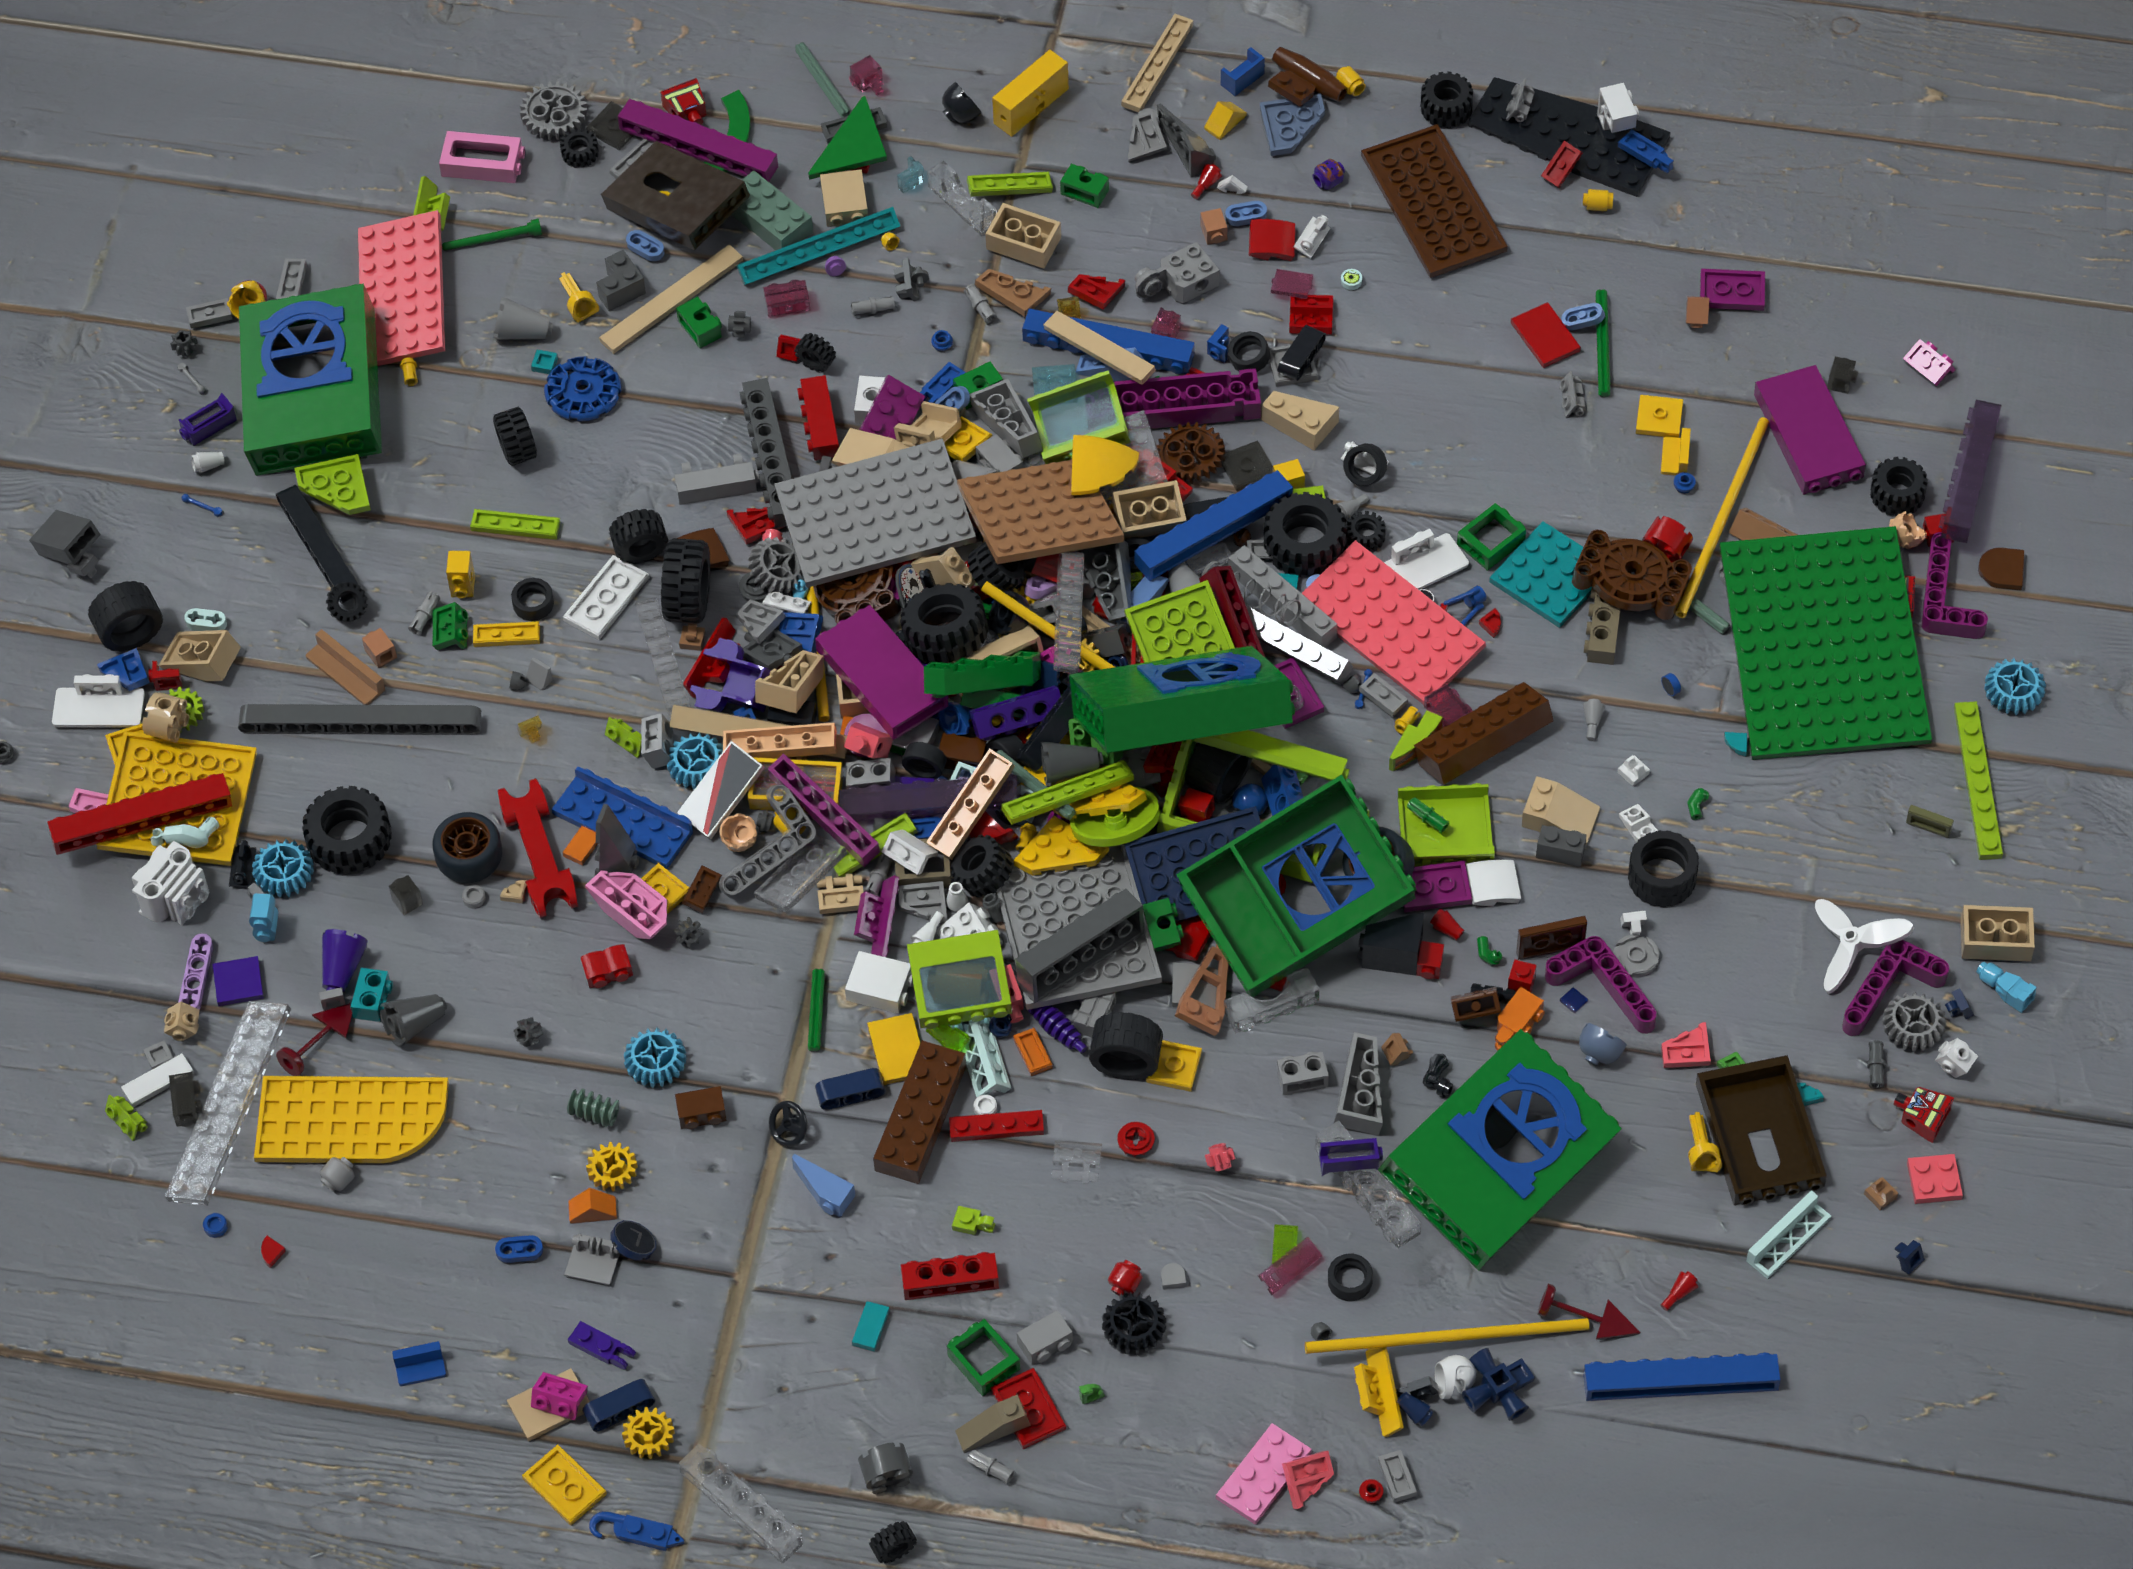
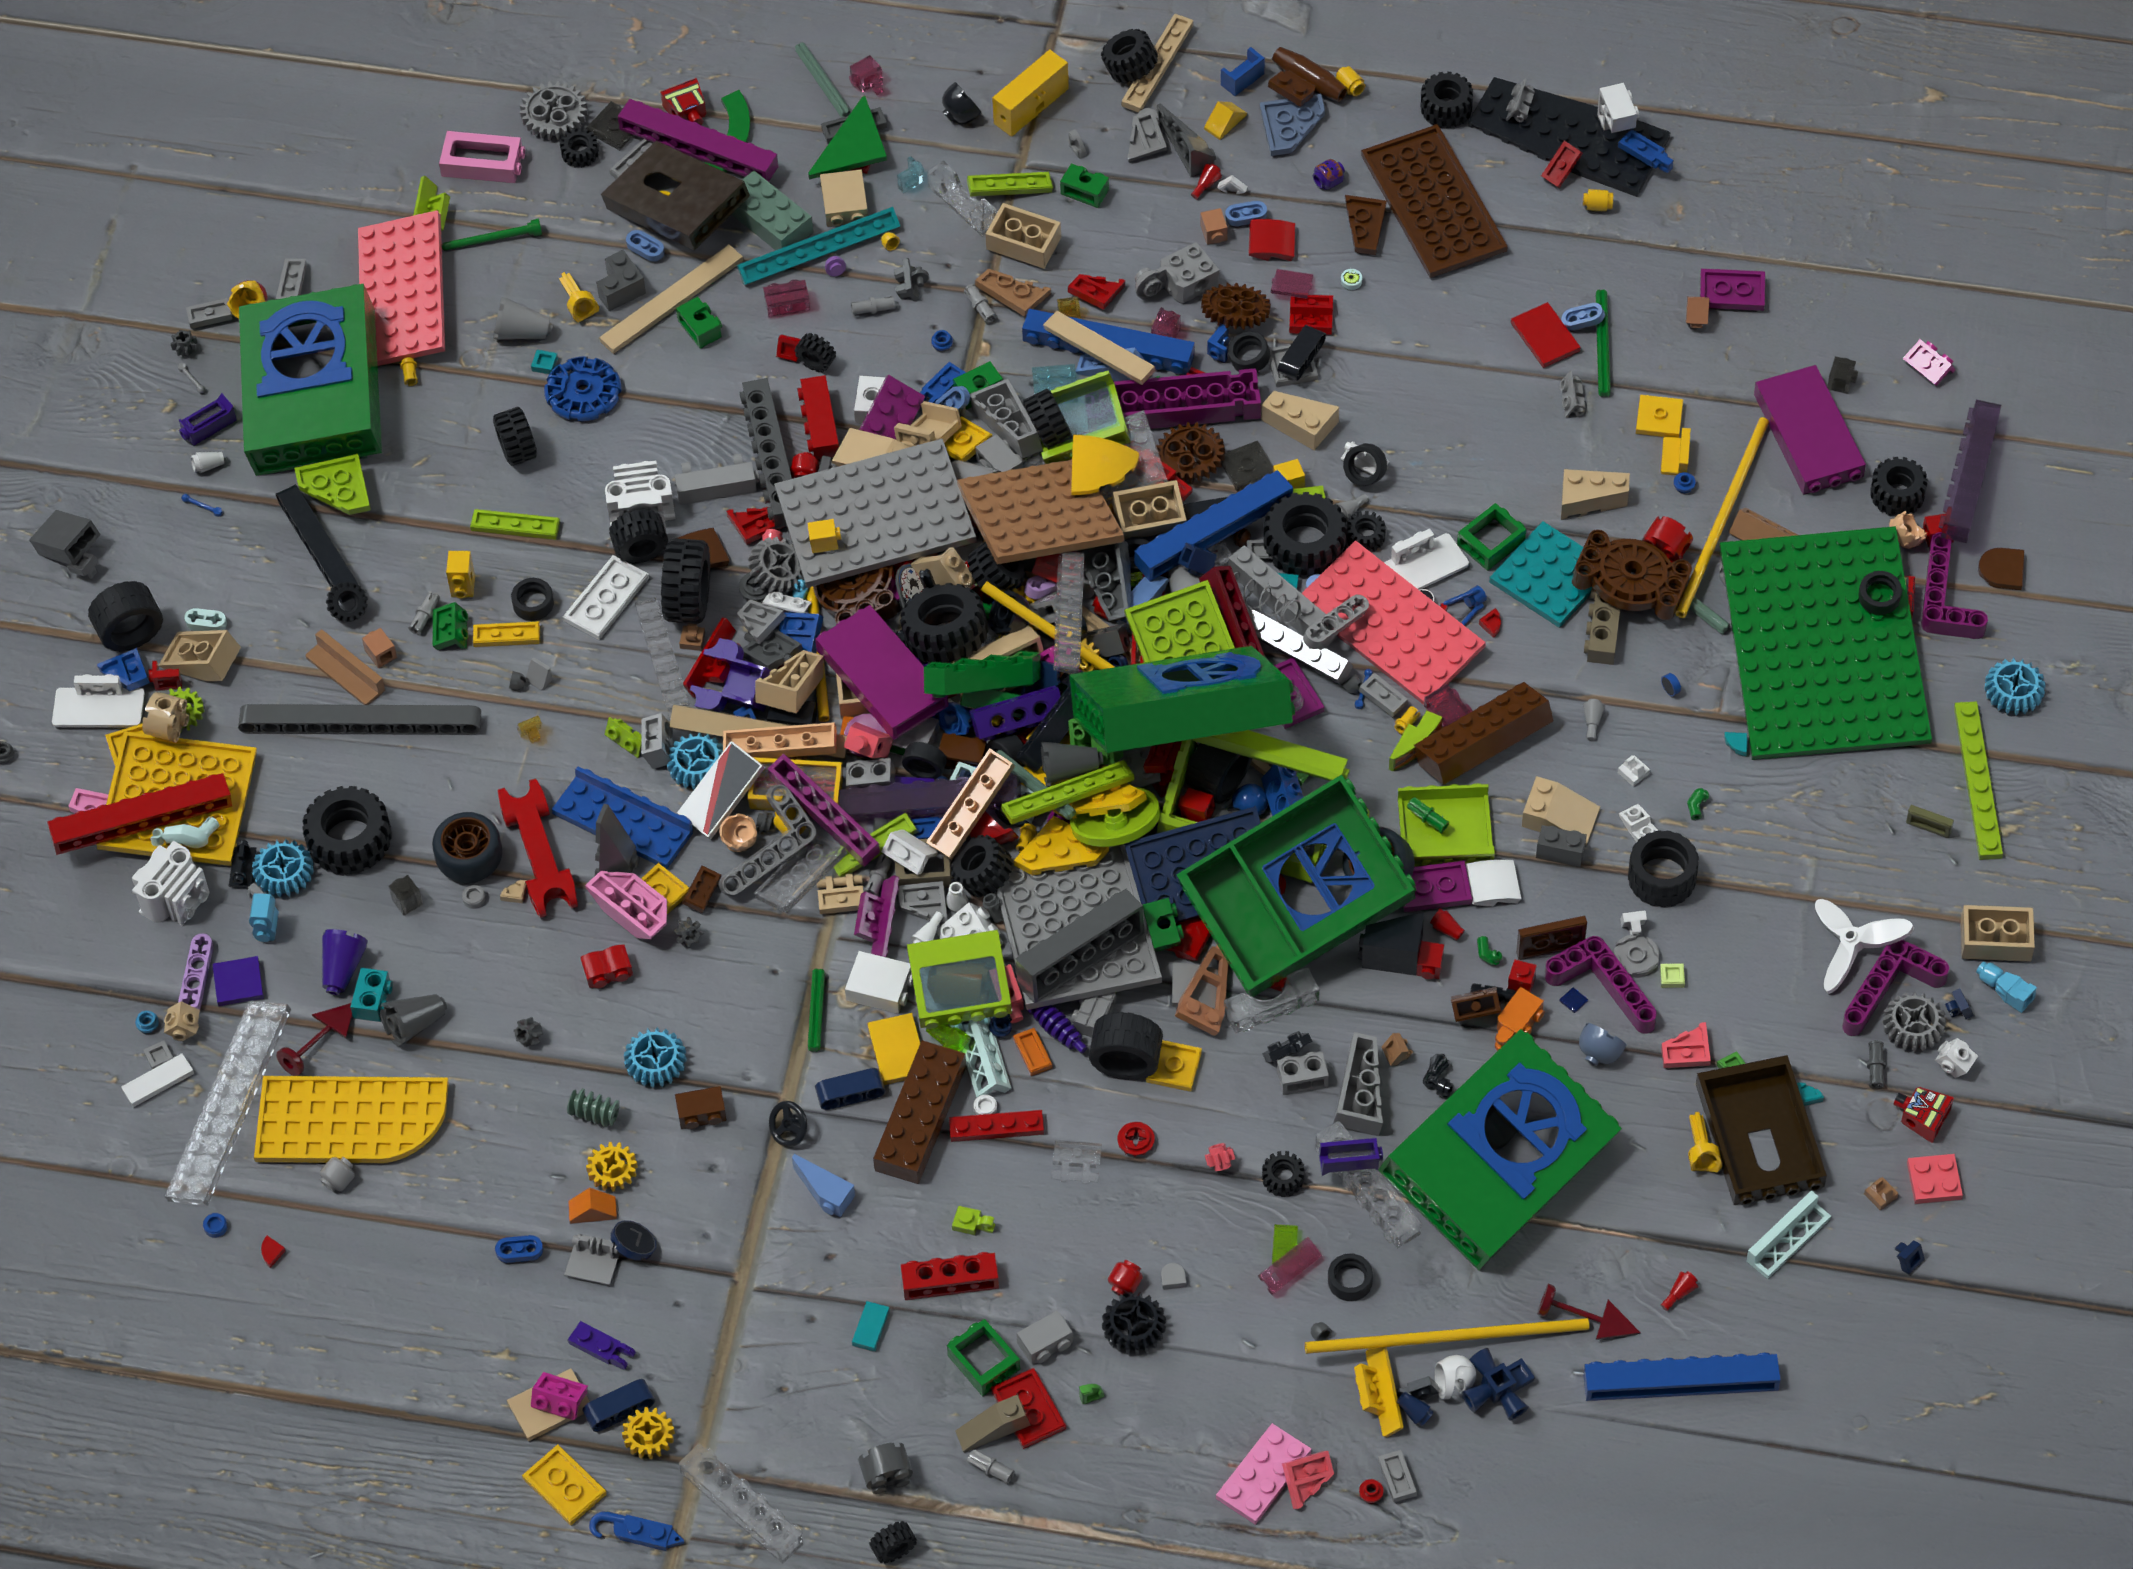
(118, 1110): lime hinge -> none
(145, 1016): none -> dark azure plate
(184, 1099): clear smoke brick -> none
(332, 998): light grey tile -> none
(419, 1363): blue panel -> none
(581, 846): orange tile -> none
(639, 488): none -> white piece
(739, 323): dark grey gear -> none
(803, 464): none -> red head
(823, 535): none -> yellow brick
(1047, 418): none -> black tyre
(1076, 144): none -> light grey tile
(1129, 55): none -> black tyre
(1197, 559): none -> dark blue brick
(1235, 306): none -> reddish brown gear
(1283, 1161): none -> black tyre
(1291, 1046): none -> black plate
(1312, 236): white hinge -> none
(1338, 623): none -> light grey beam
(1365, 222): none -> reddish brown wing
(1592, 491): none -> tan wedge
(1672, 975): none -> yellowish green tile
(1884, 578): none -> black tyre

